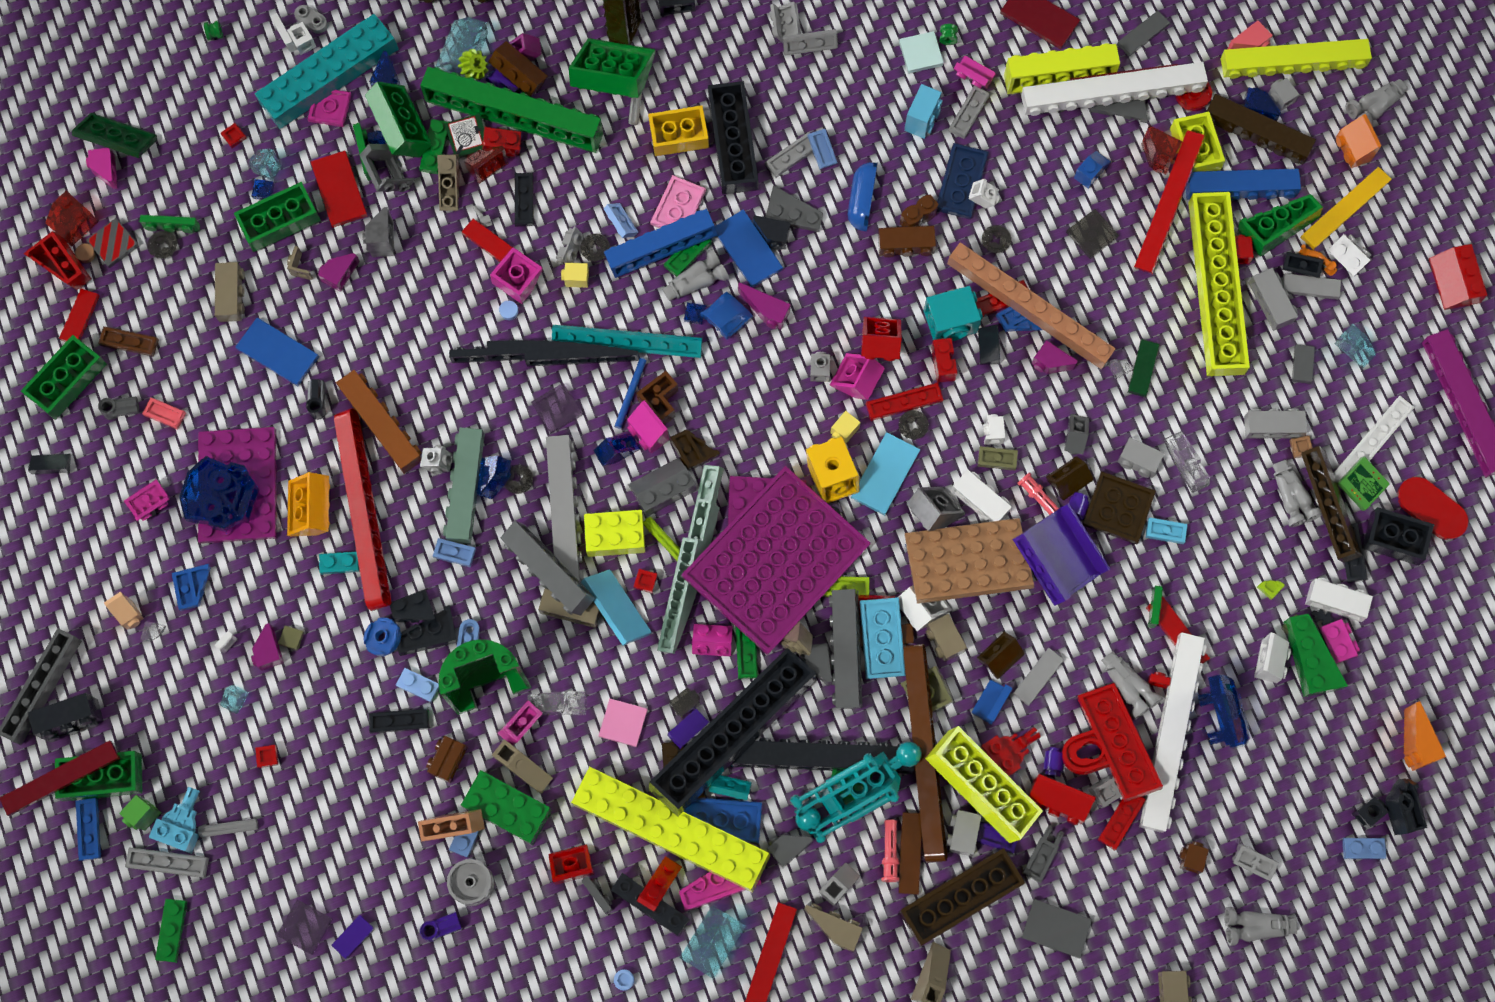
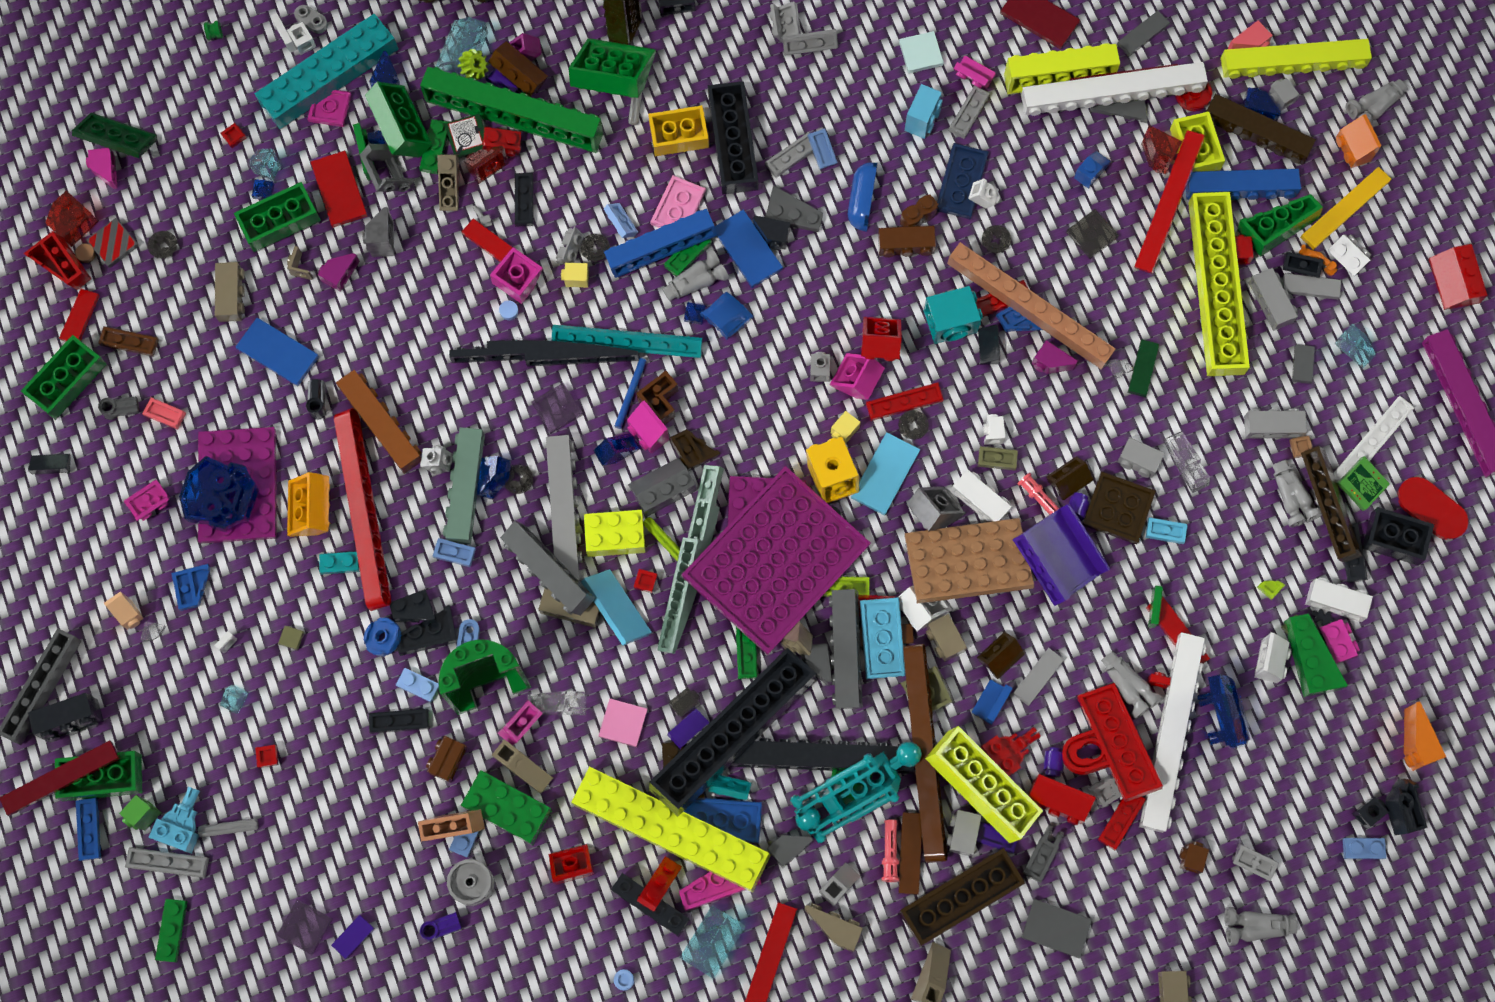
(169, 223): green plate -> none
(266, 649): magenta slope -> none
(603, 901): dark grey plate -> none
(712, 640): dark pink bracket -> none
(768, 308): magenta slope -> none
(944, 365): red brick -> none
(948, 34): green wheel -> none
(1076, 434): dark grey slope -> none

